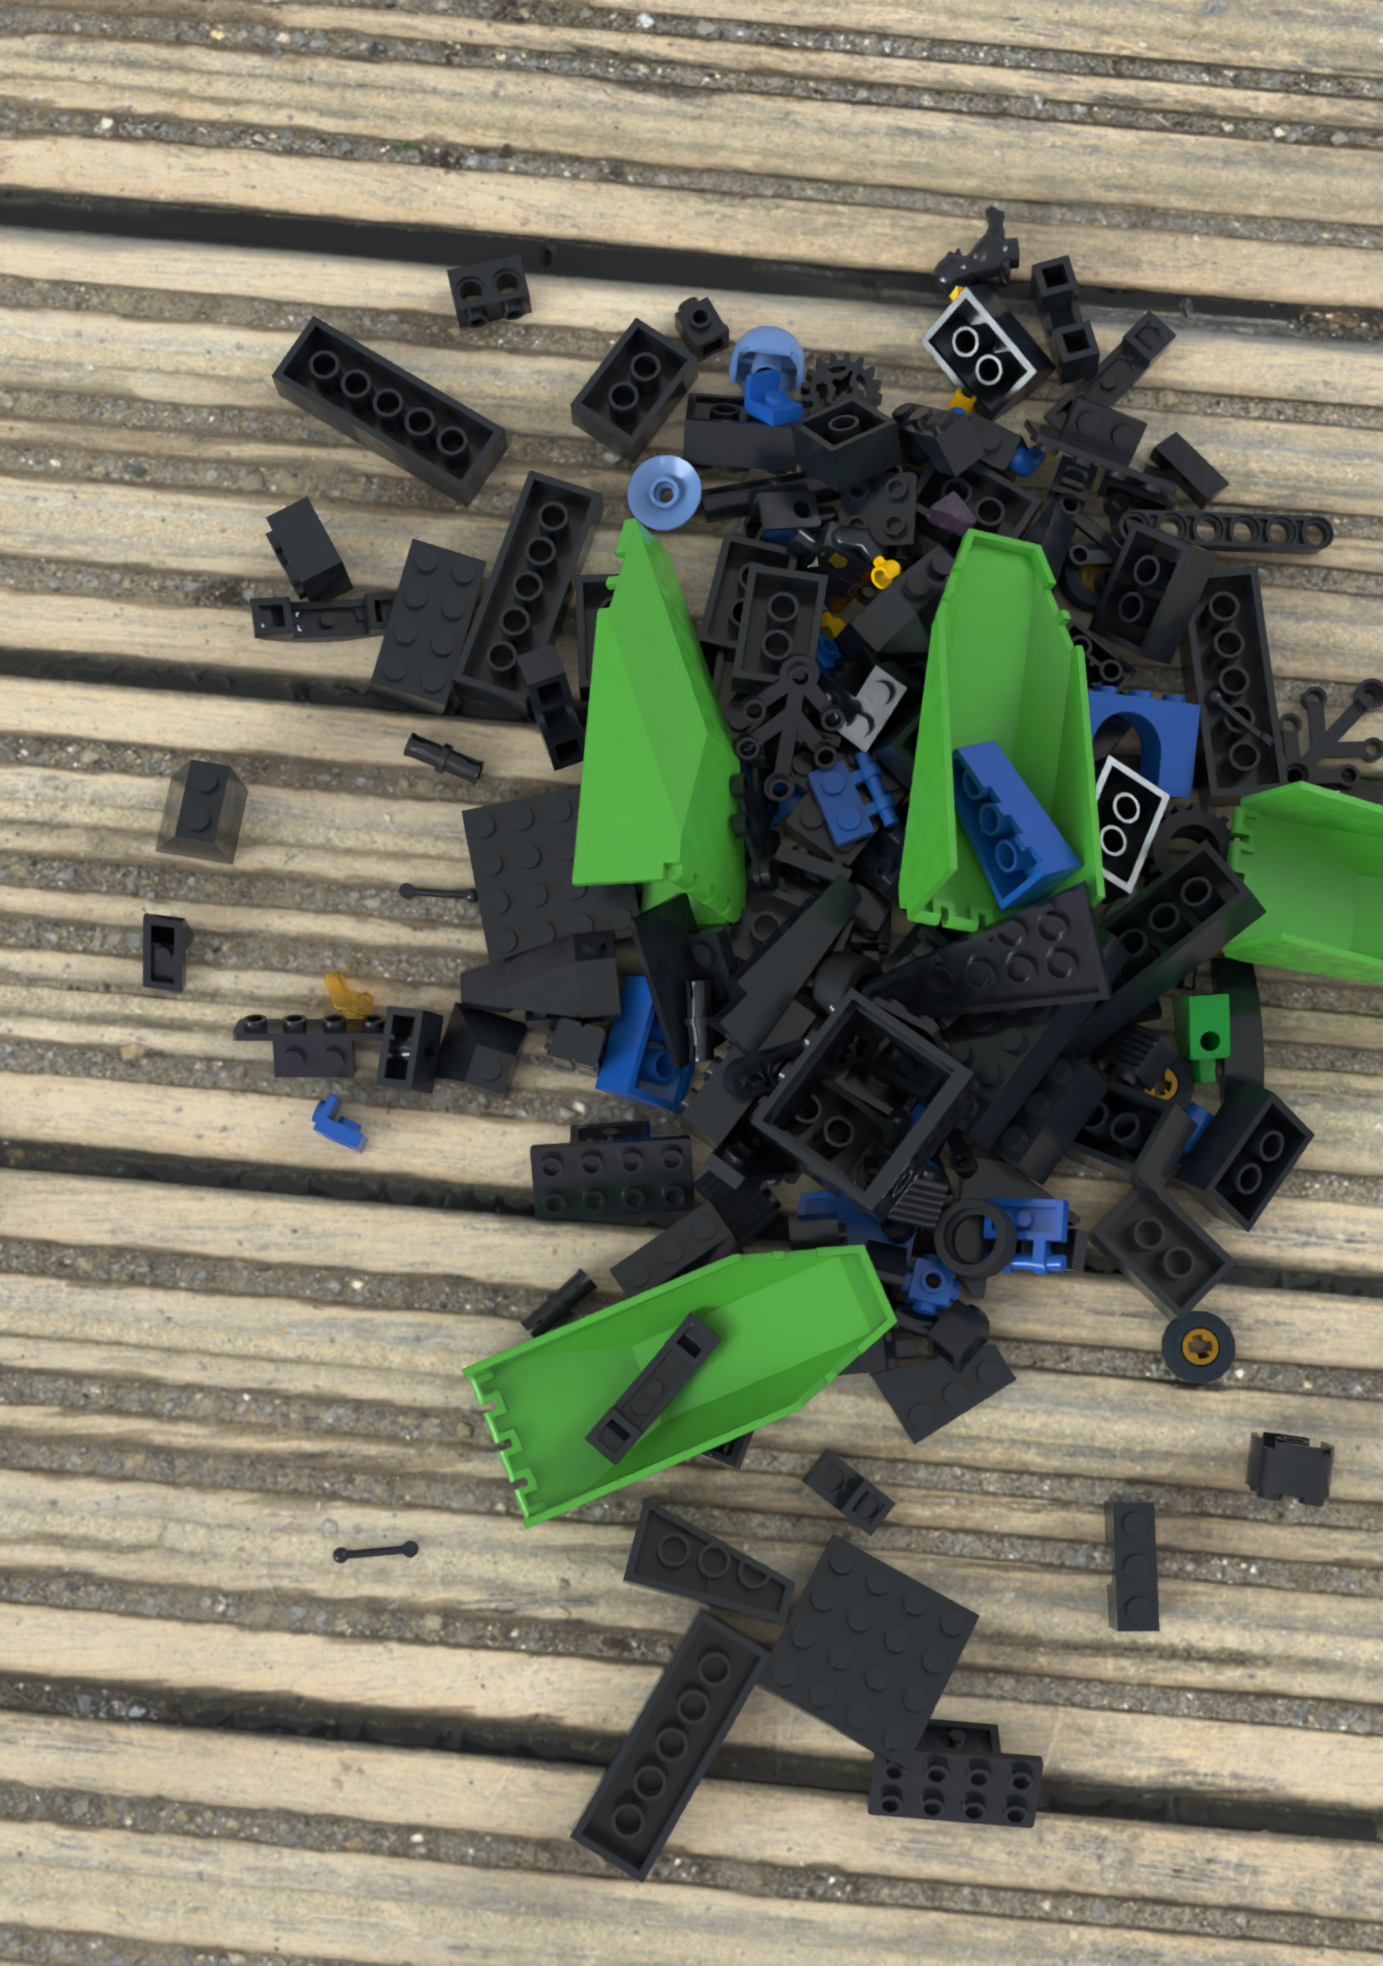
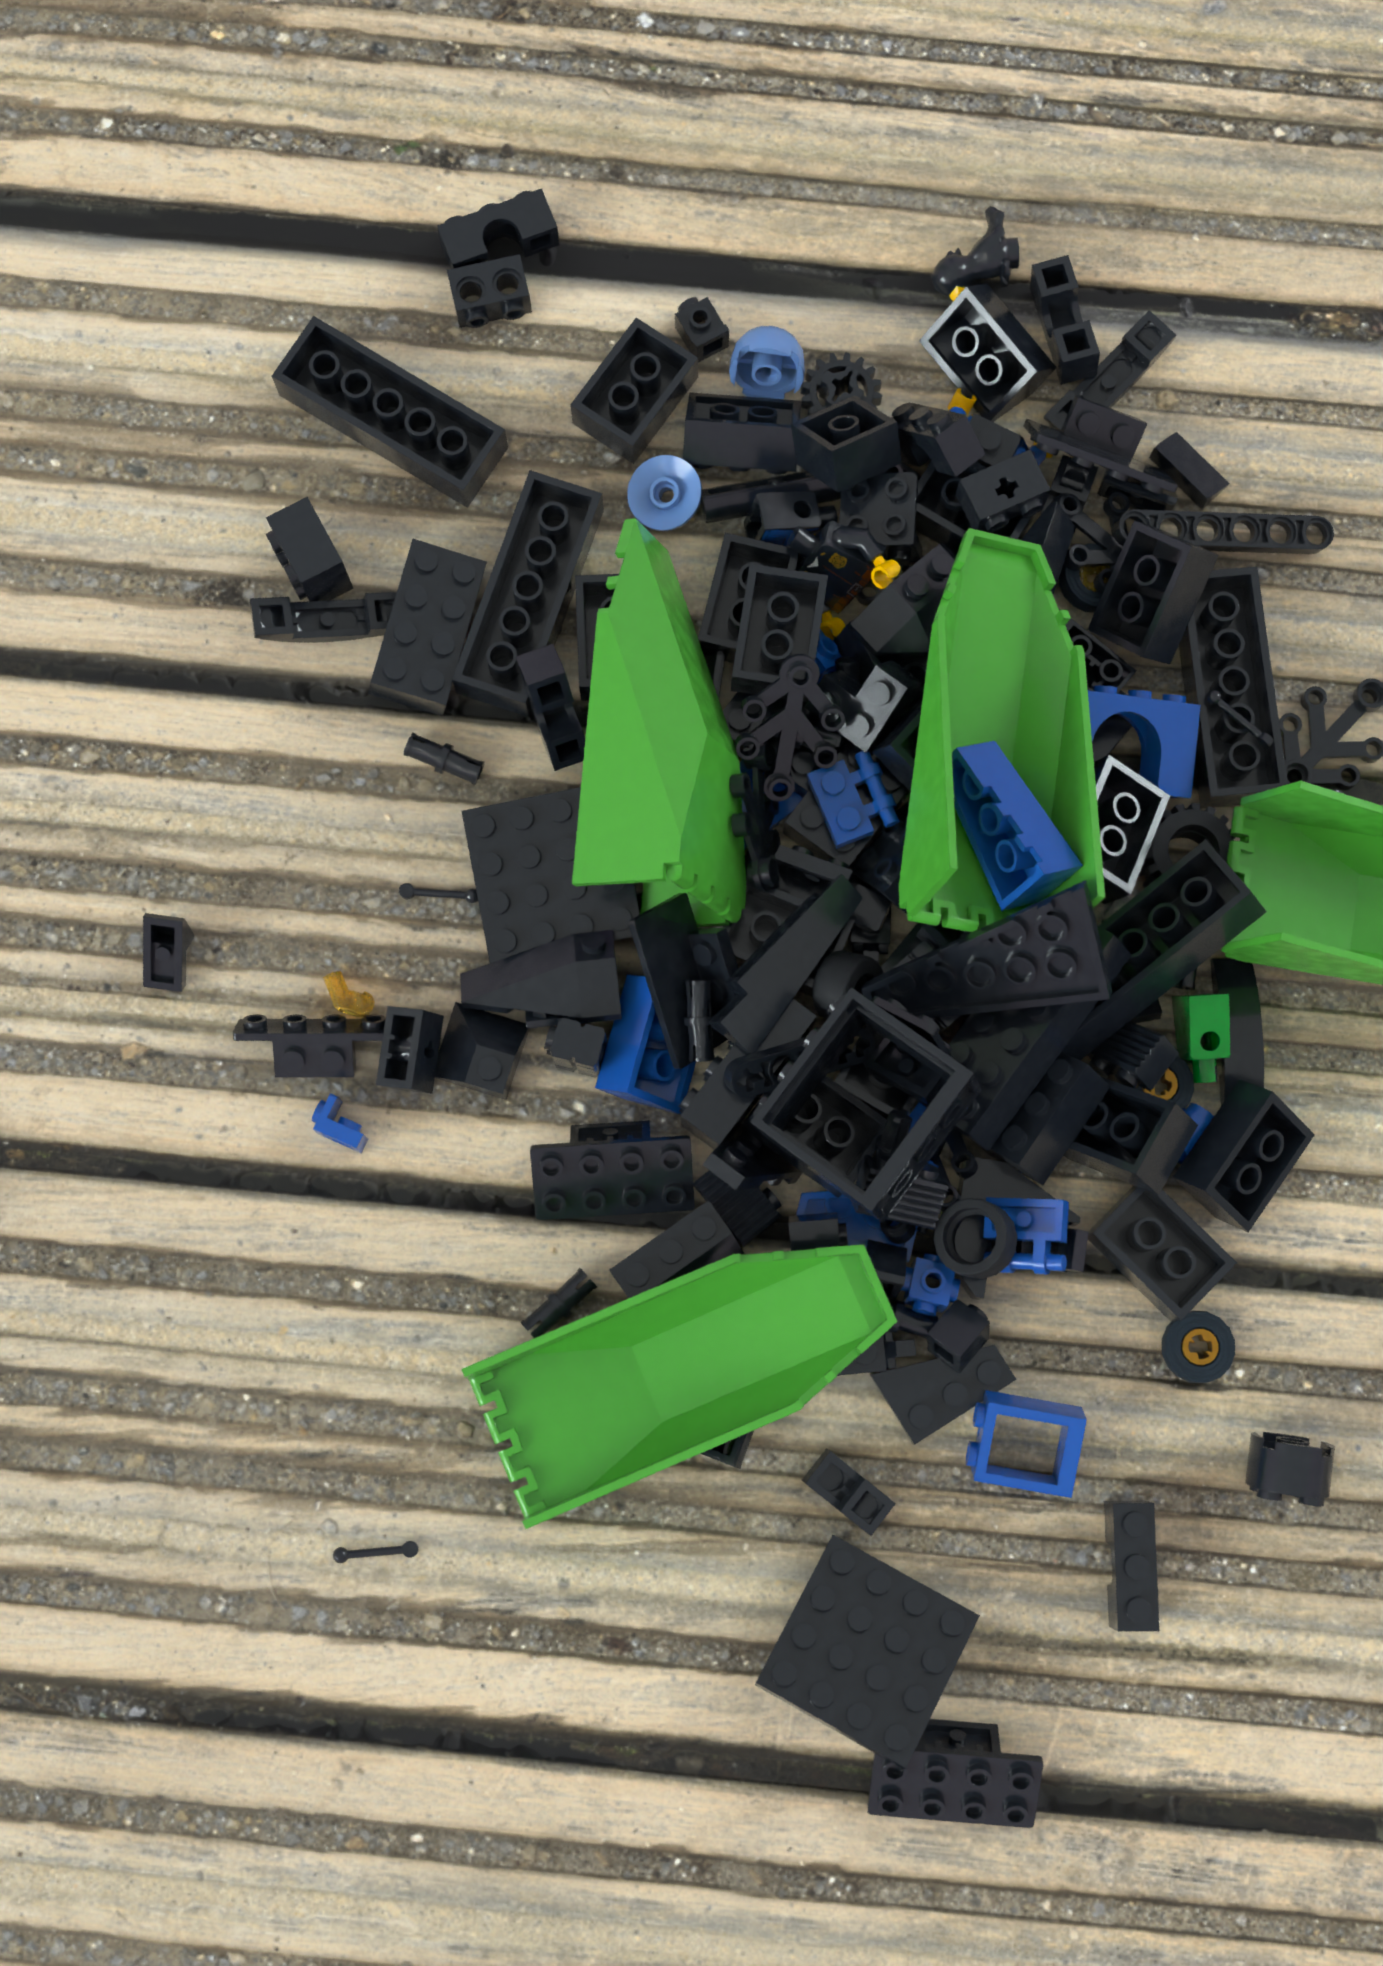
(203, 813): black slope -> none
(523, 218): none -> black arch
(653, 1389): black slope -> none
(670, 1744): black brick -> none
(698, 1567): black wedge -> none
(766, 401): blue bracket -> none
(952, 514): clear purple slope -> none
(1016, 477): none -> black brick
(1068, 1450): none -> blue window

